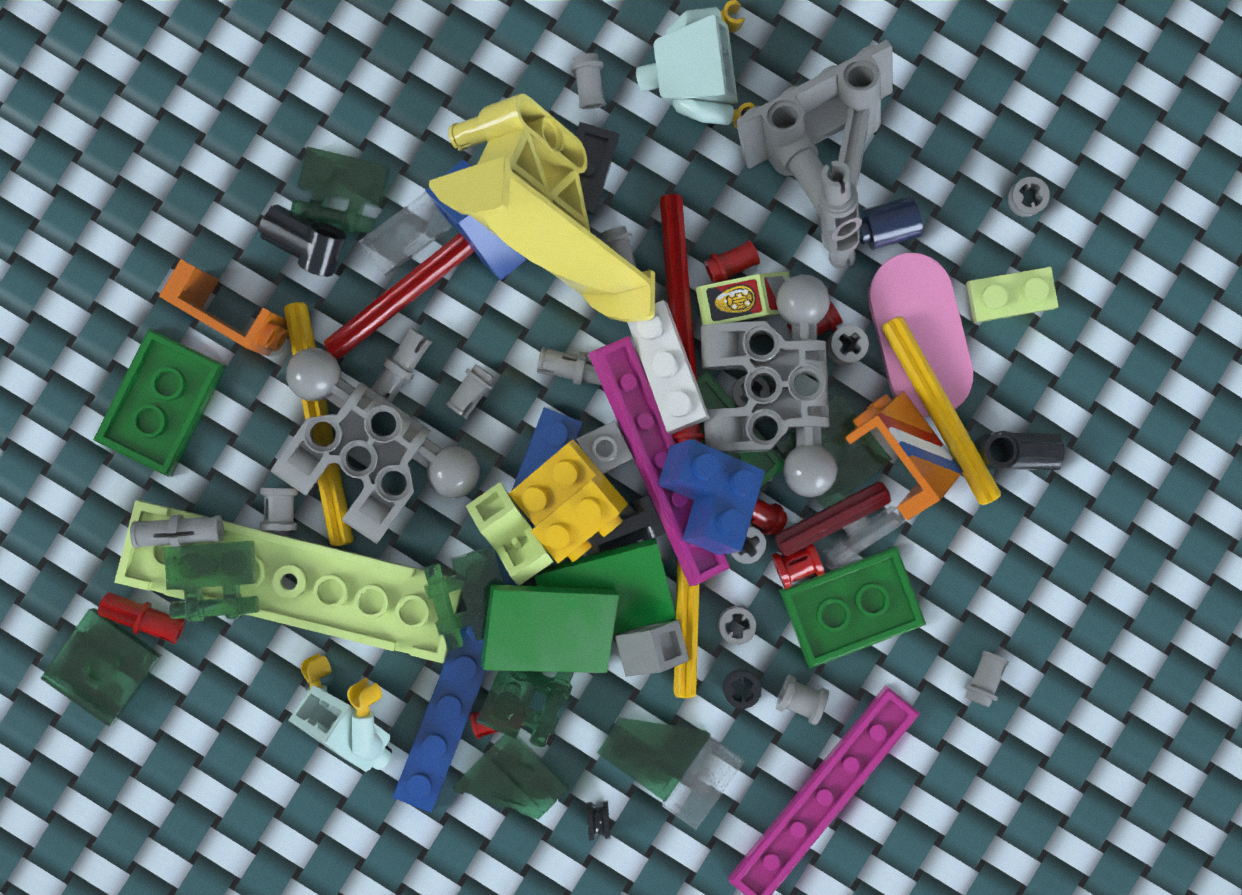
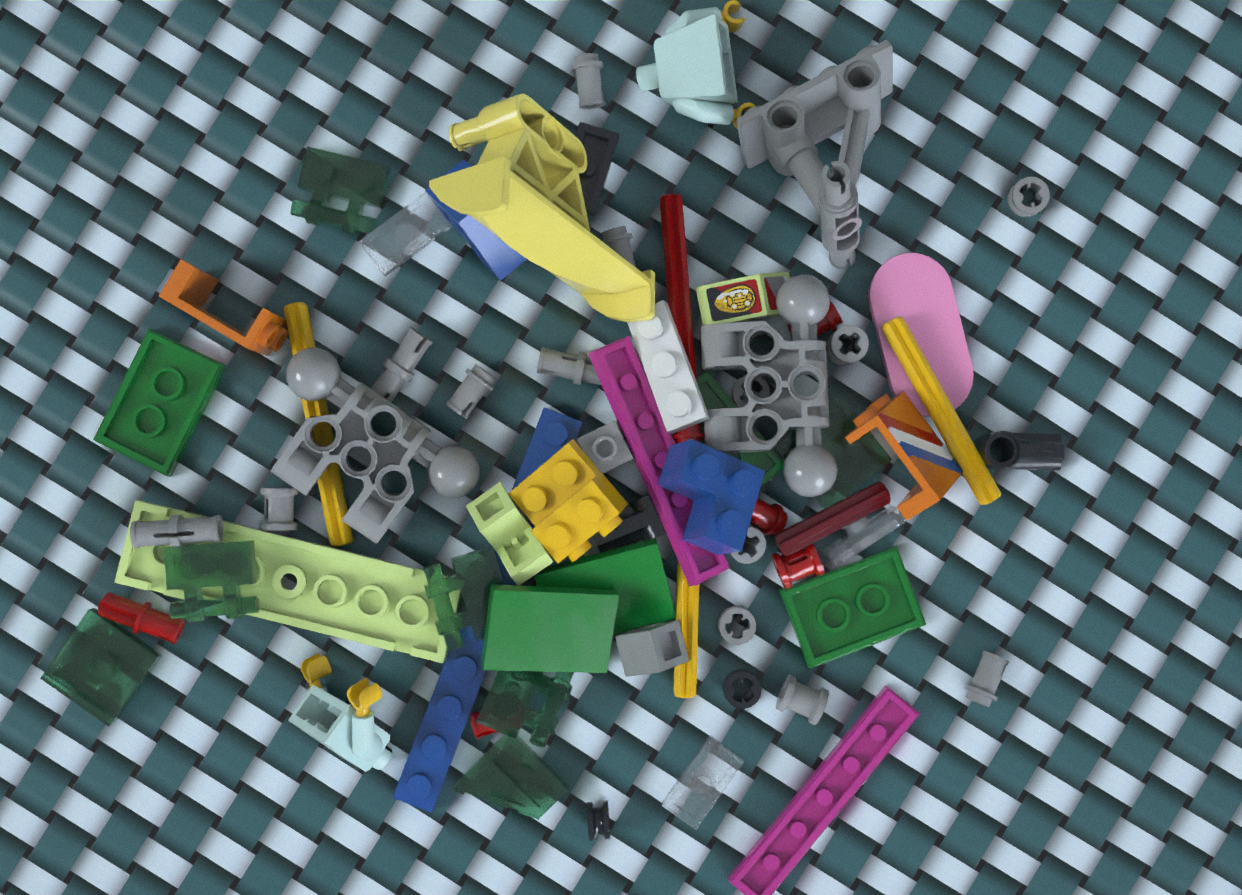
(313, 243): black piece -> none
(398, 296): red axle -> none
(652, 752): clear green wing -> none
(731, 262): red pin -> none
(890, 223): dark blue brick -> none
(1012, 295): yellowish green plate -> none

